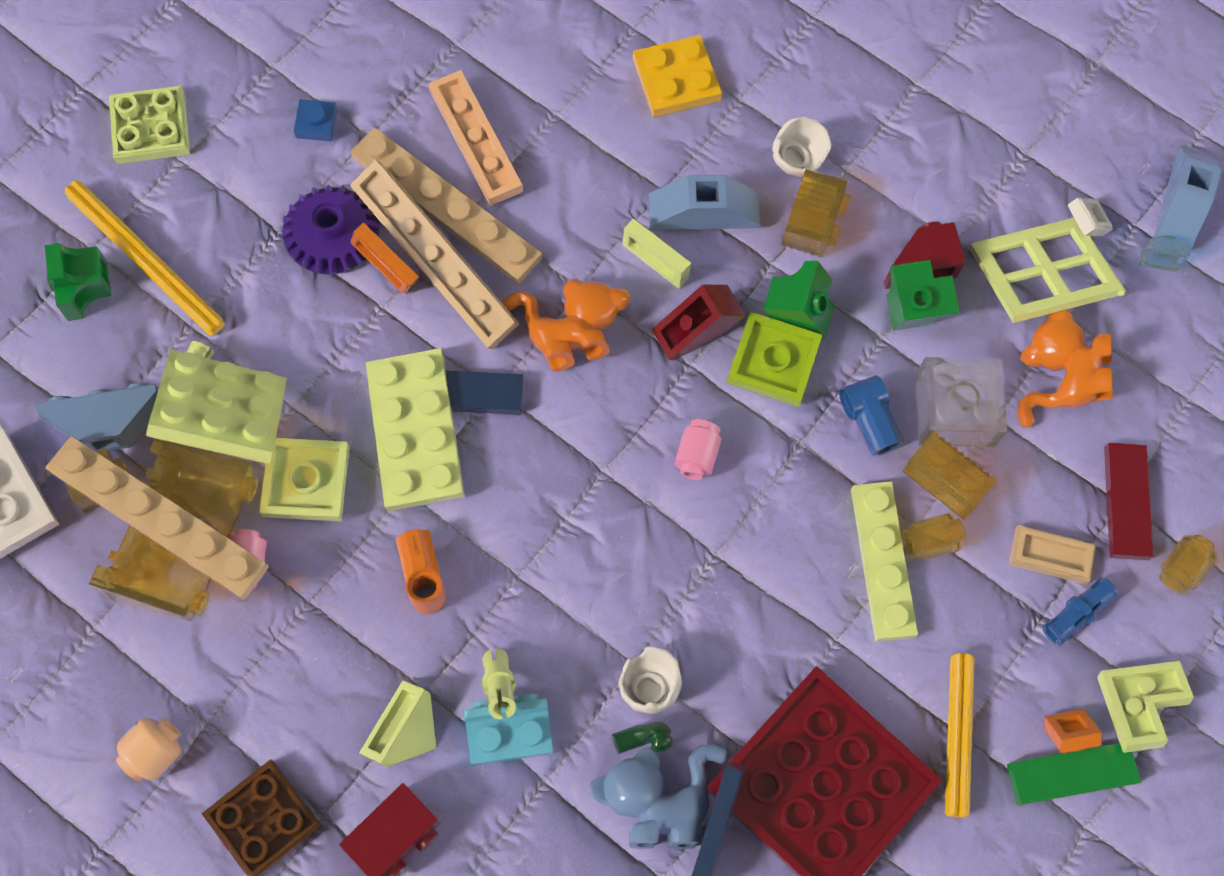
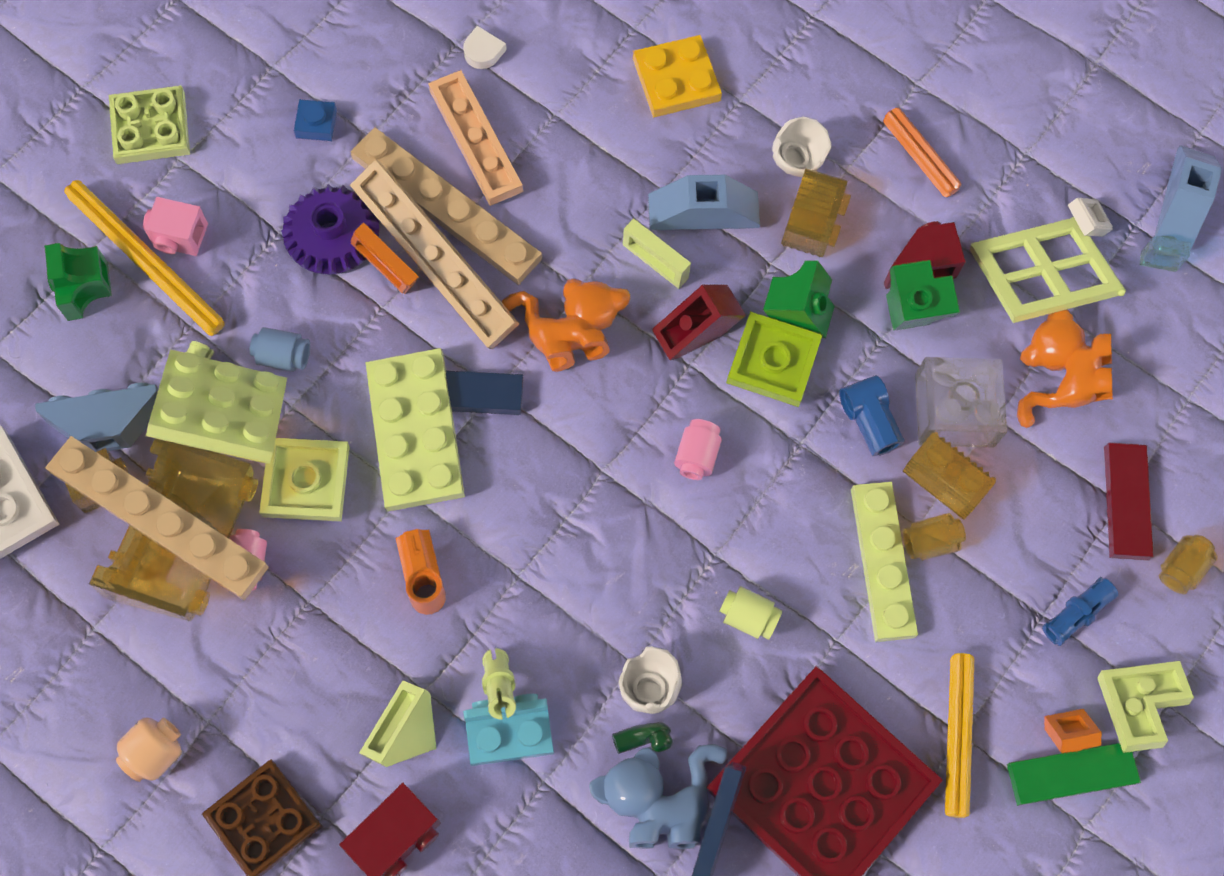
(175, 226): none -> bright pink brick
(280, 349): none -> medium blue brick
(483, 49): none -> white tile
(750, 613): none -> yellowish green brick
(922, 152): none -> orange axle
(1052, 554): tan tile -> none

